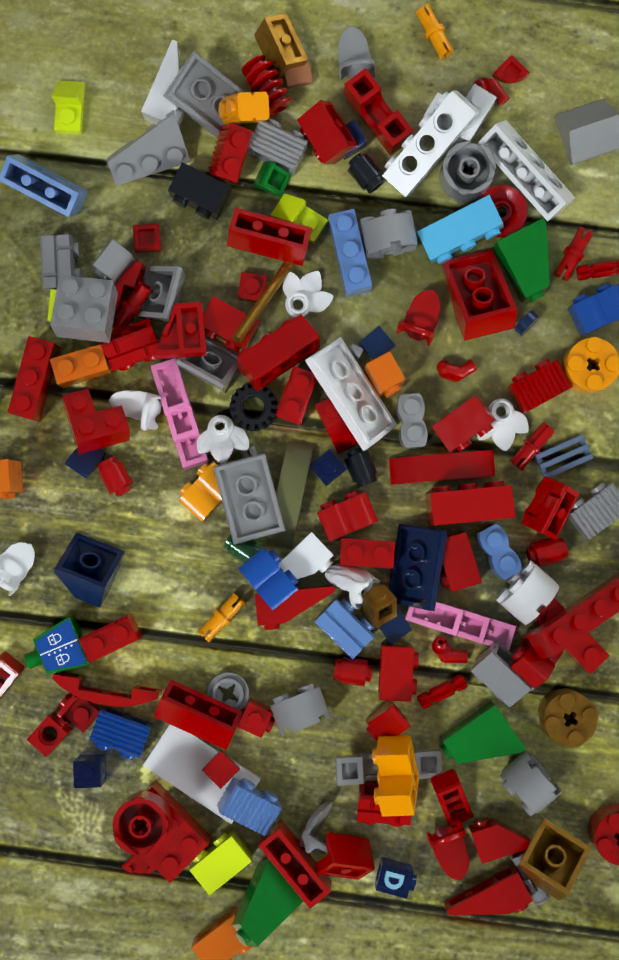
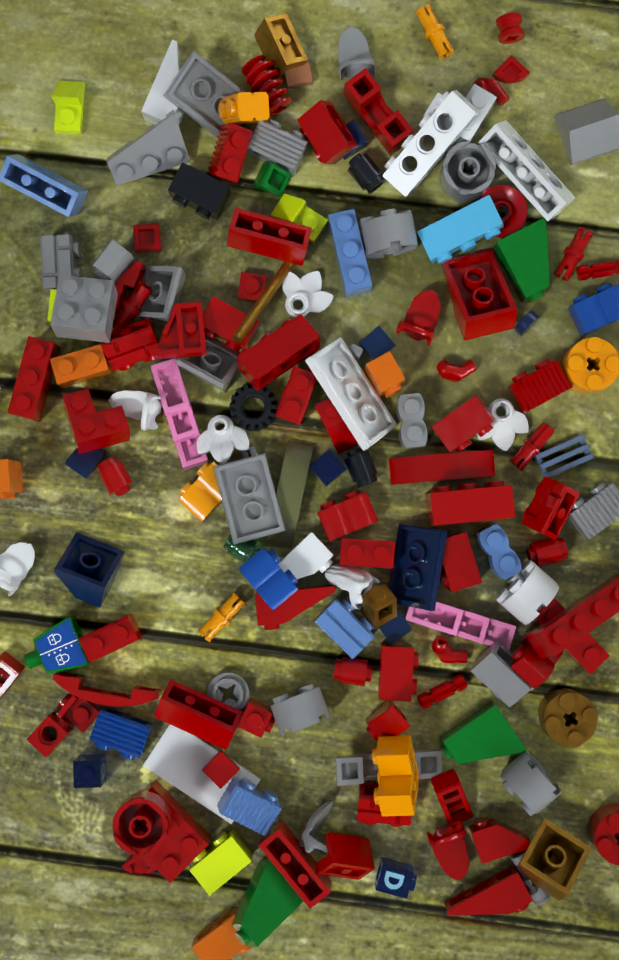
(510, 28): none -> red wheel

